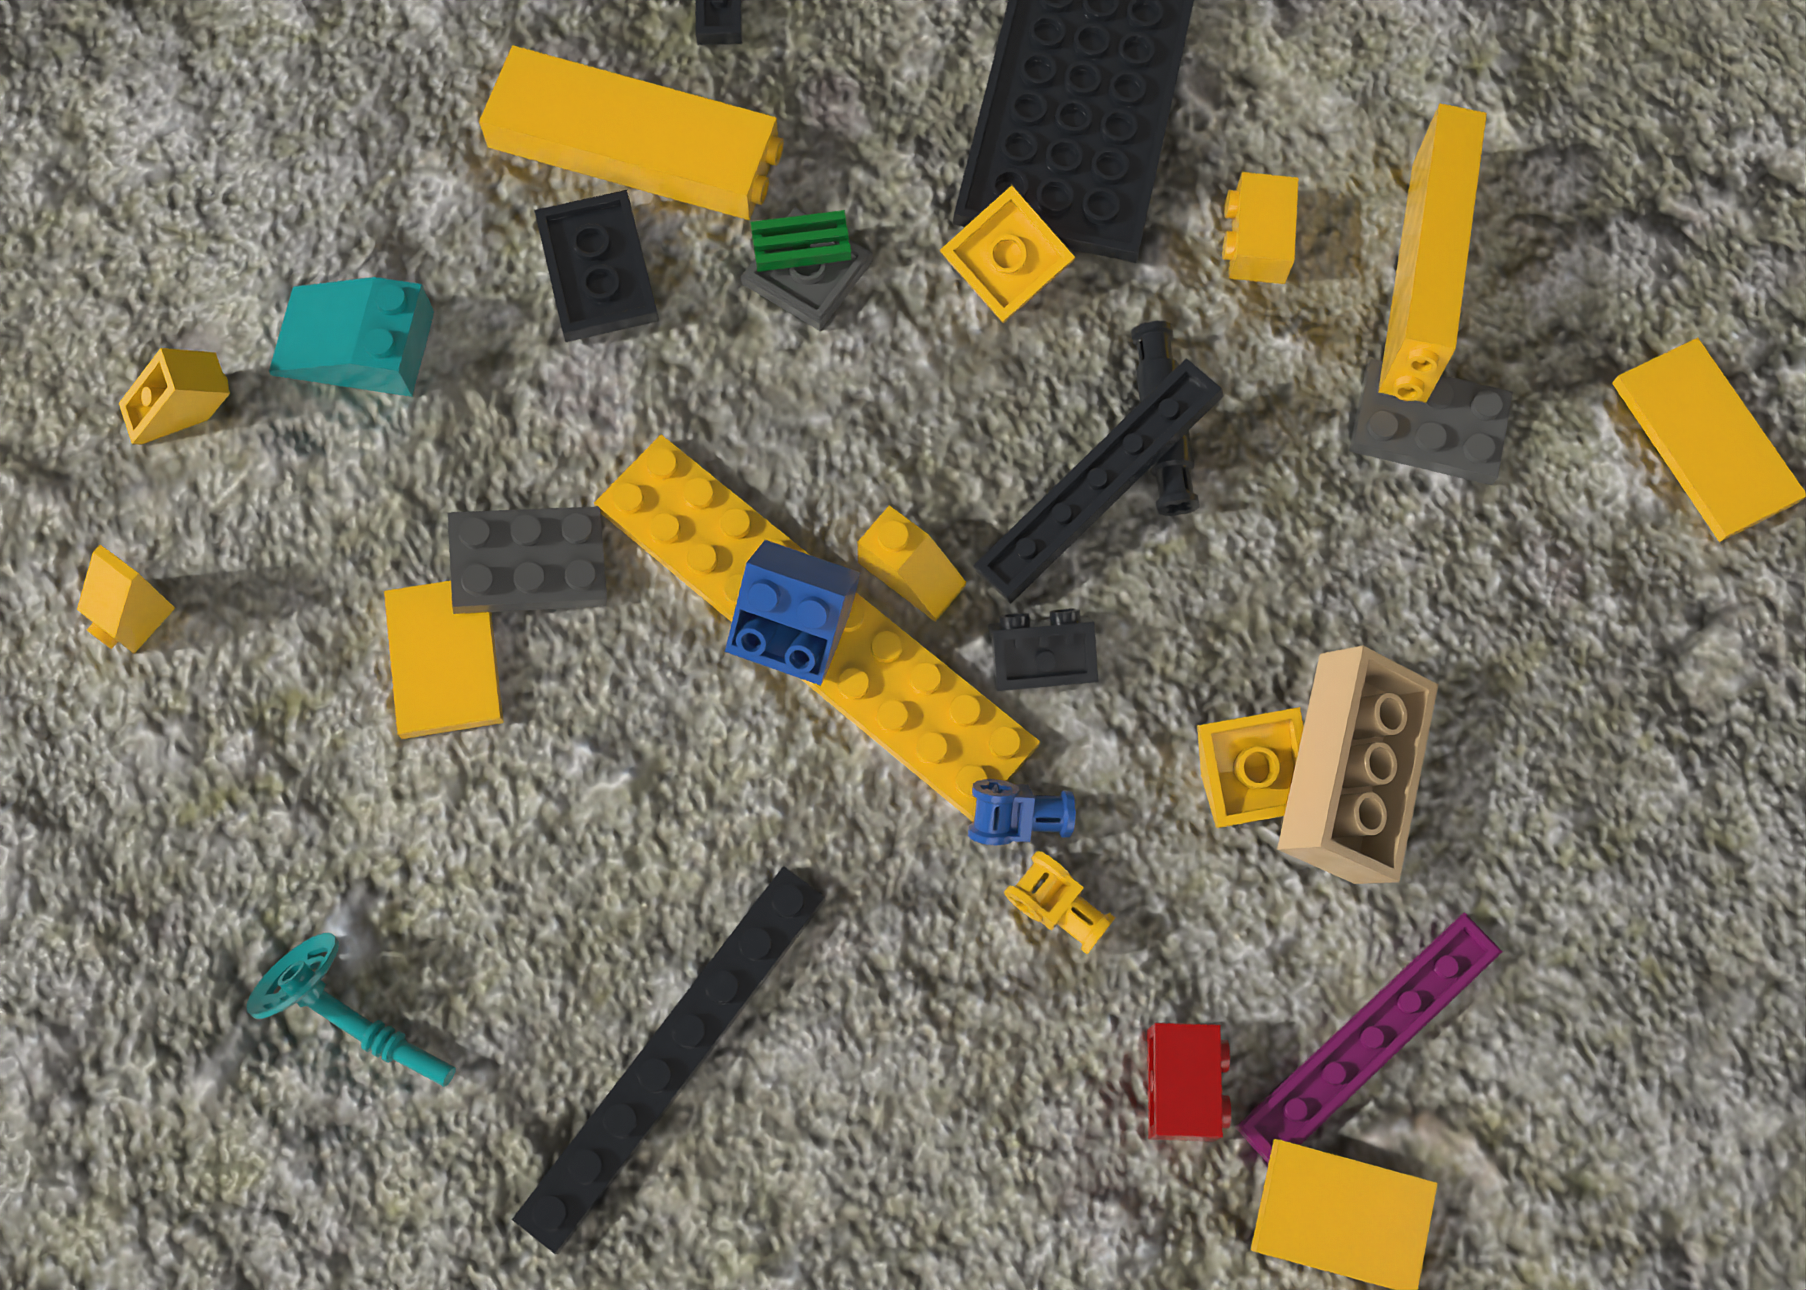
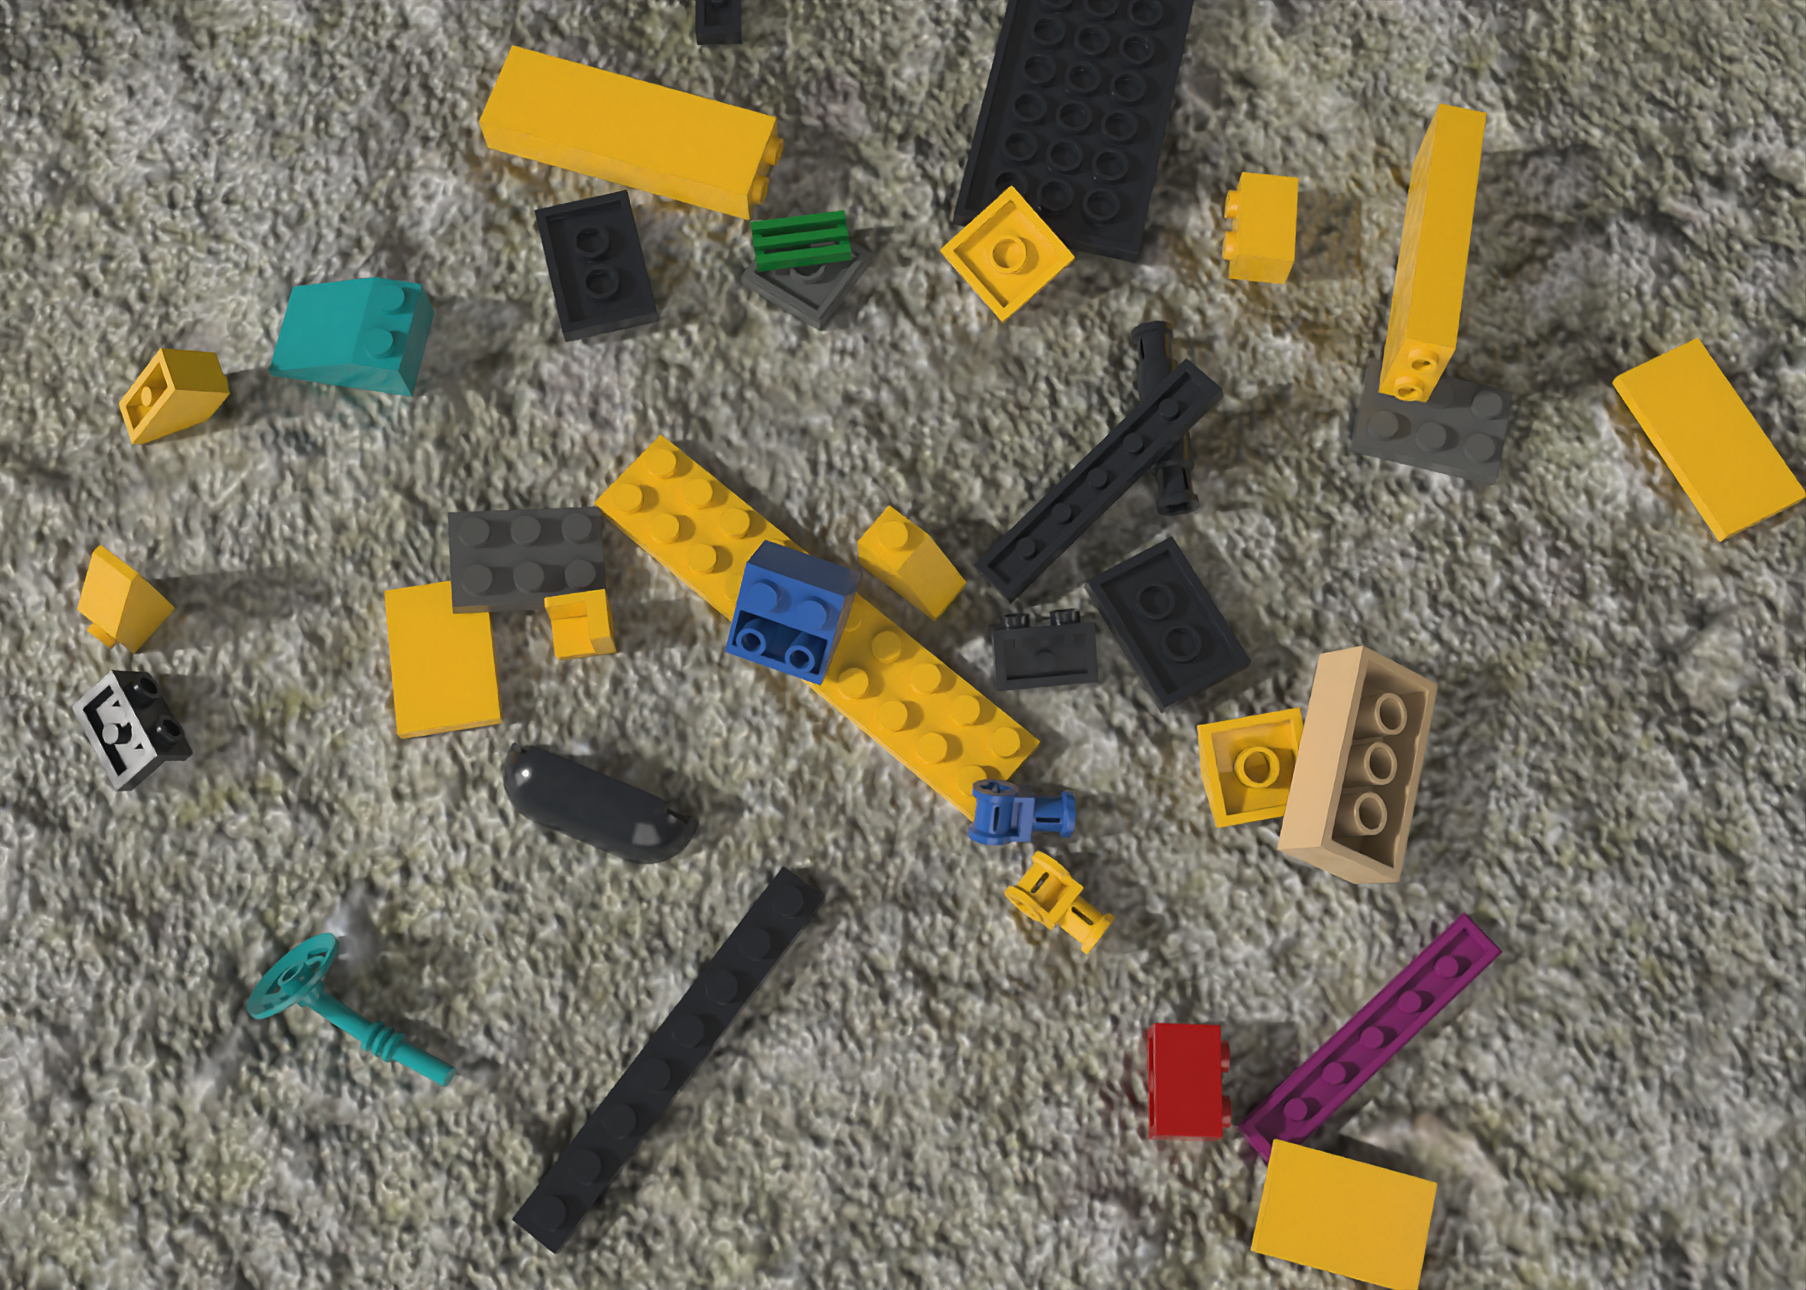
(130, 727): none -> black bracket
(581, 624): none -> yellow panel
(594, 807): none -> black brick
(1167, 624): none -> black plate

